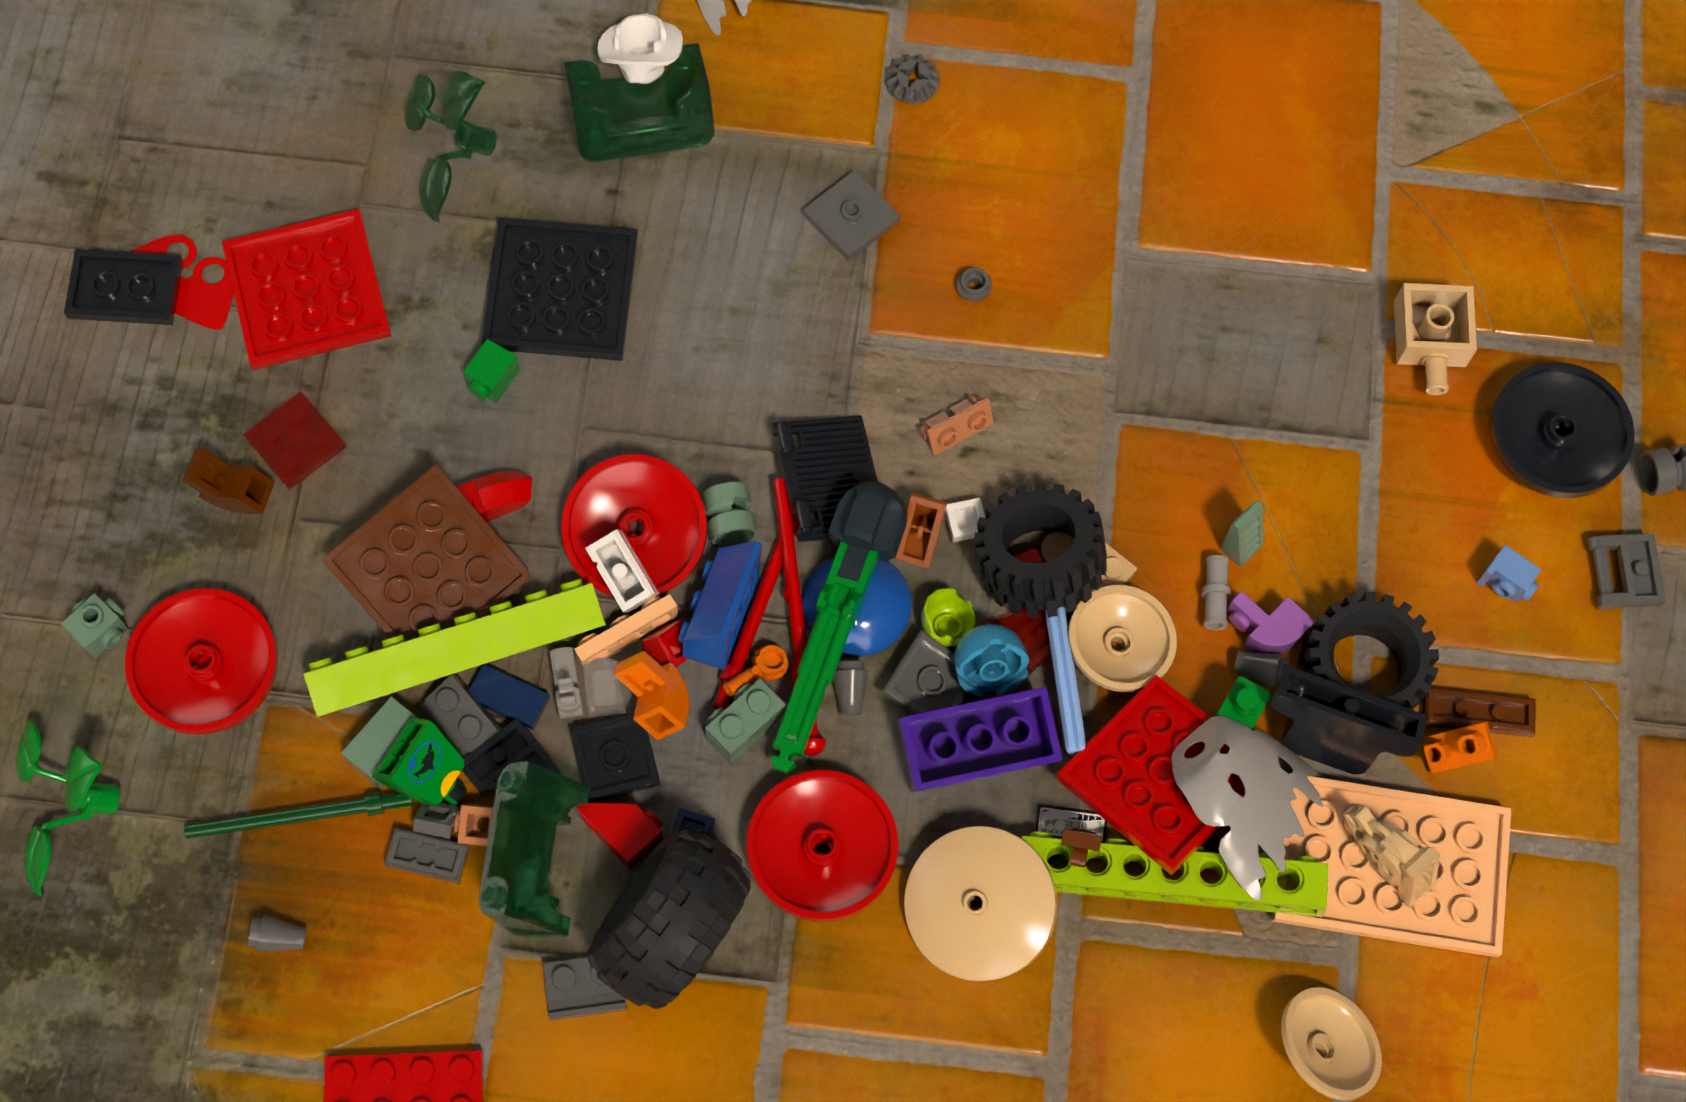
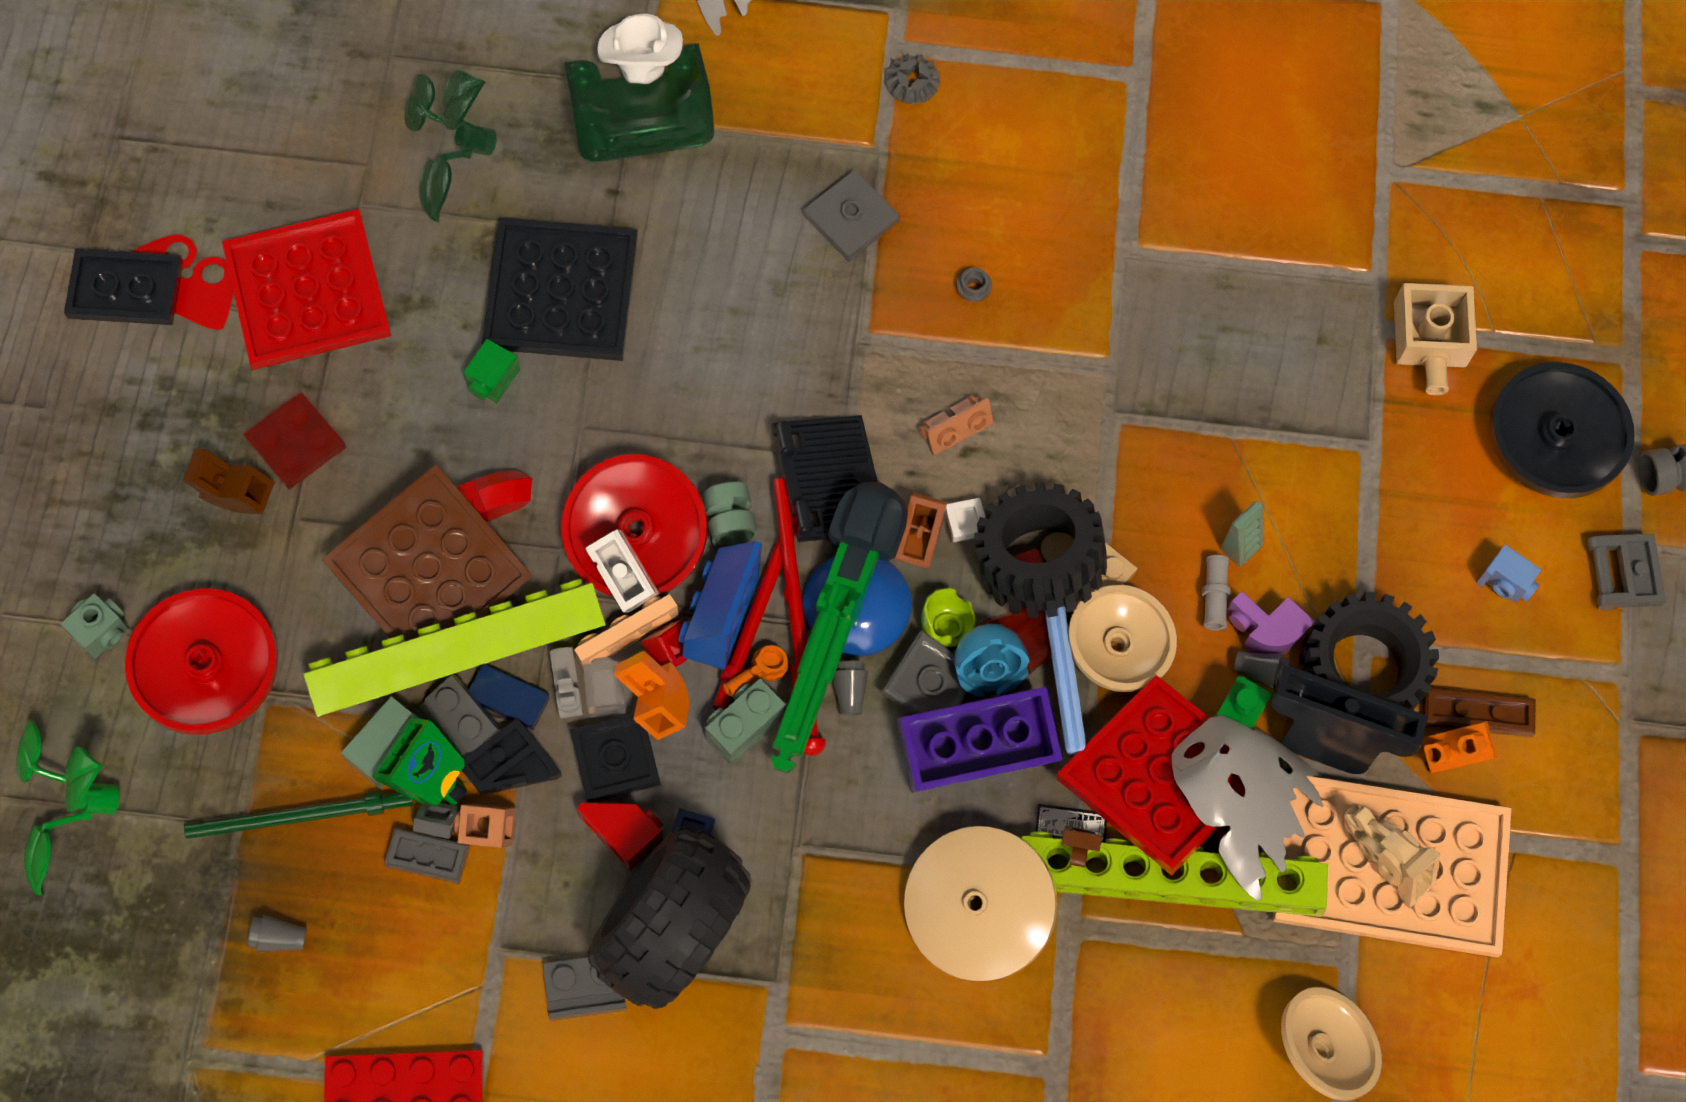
(520, 849): clear green windscreen -> none
(830, 812): red dish -> none

